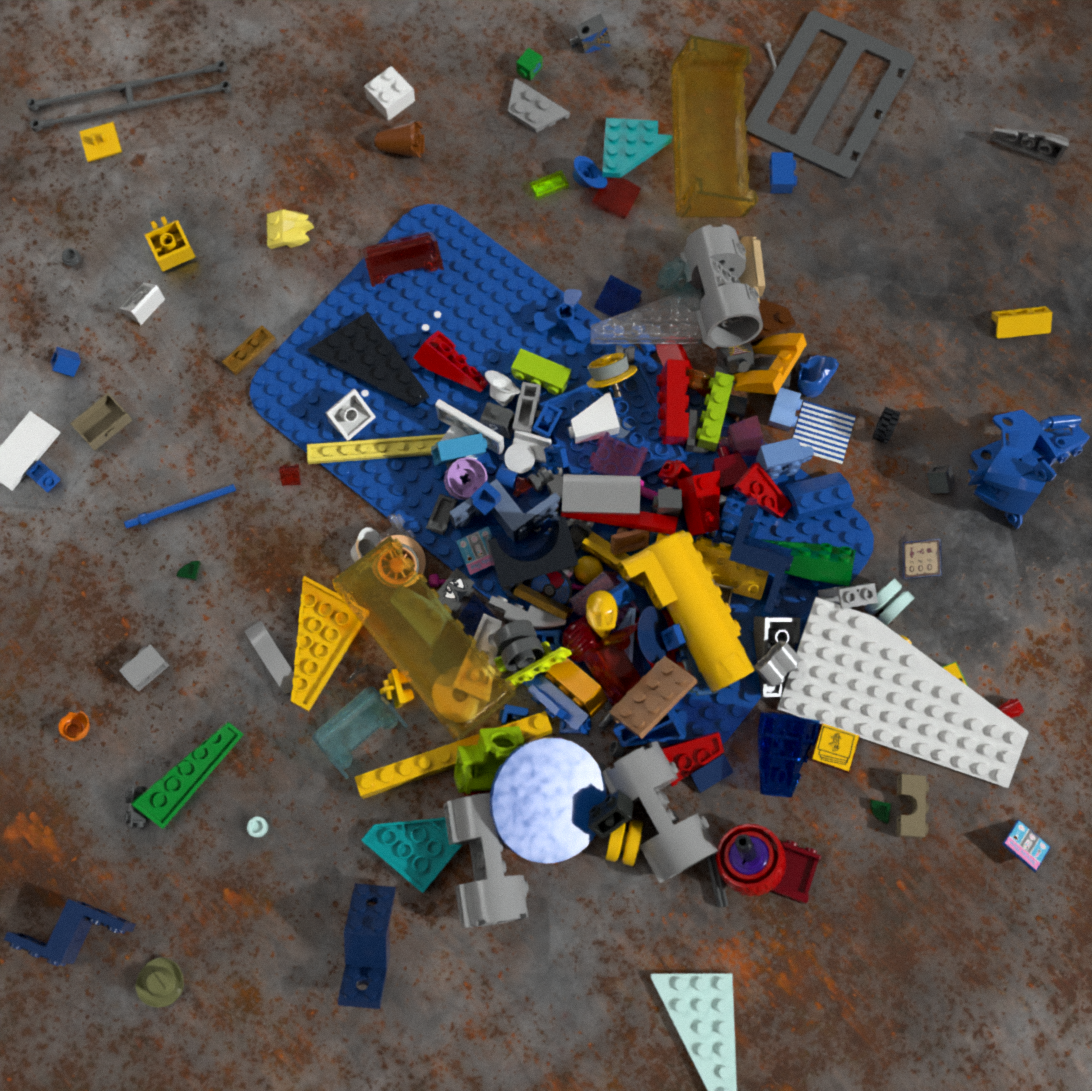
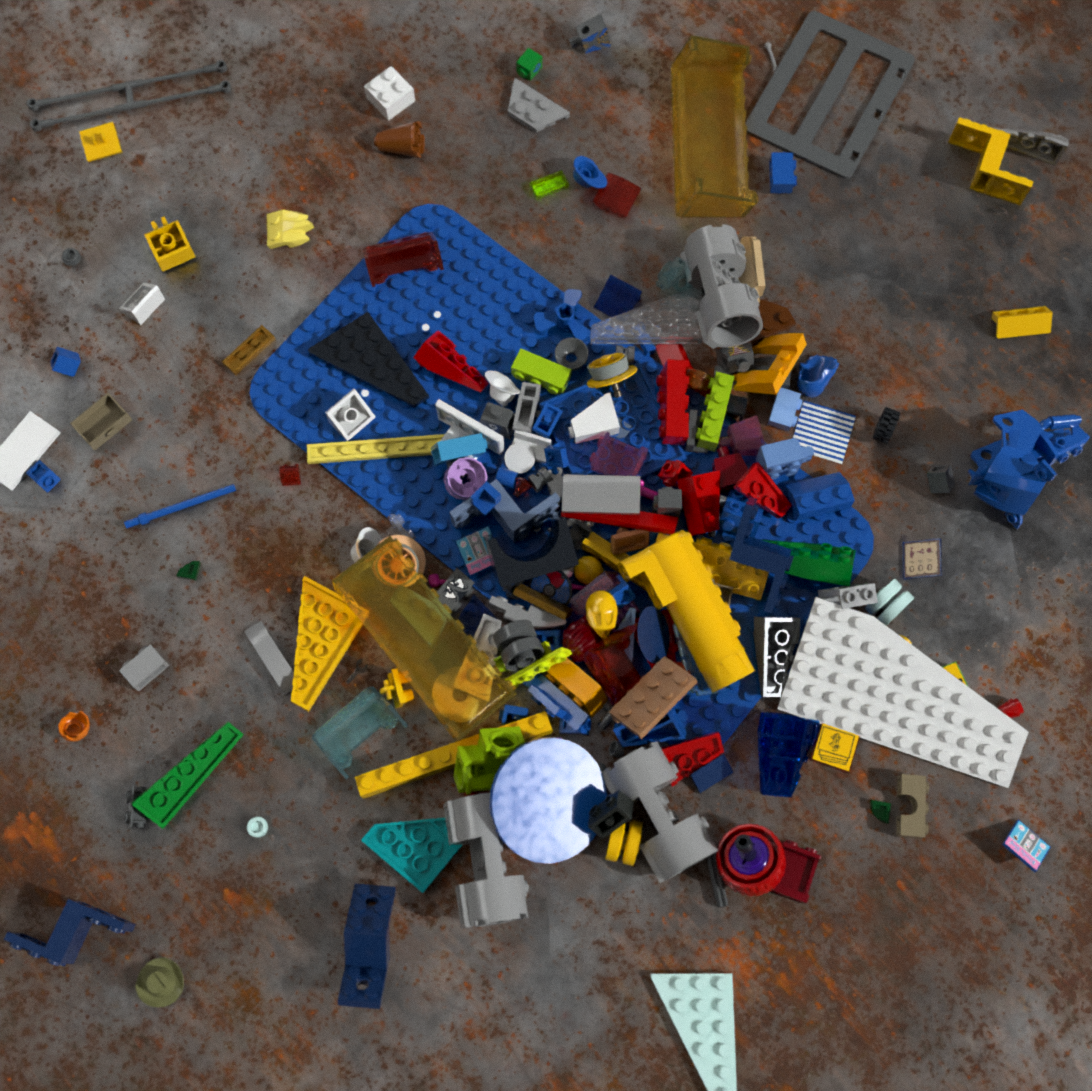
(440, 515): dark grey tile -> none
(571, 346): none -> dark grey piece
(629, 144): teal wing -> none
(673, 637): blue bracket -> none
(777, 663): light grey brick -> none
(992, 146): none -> yellow bracket

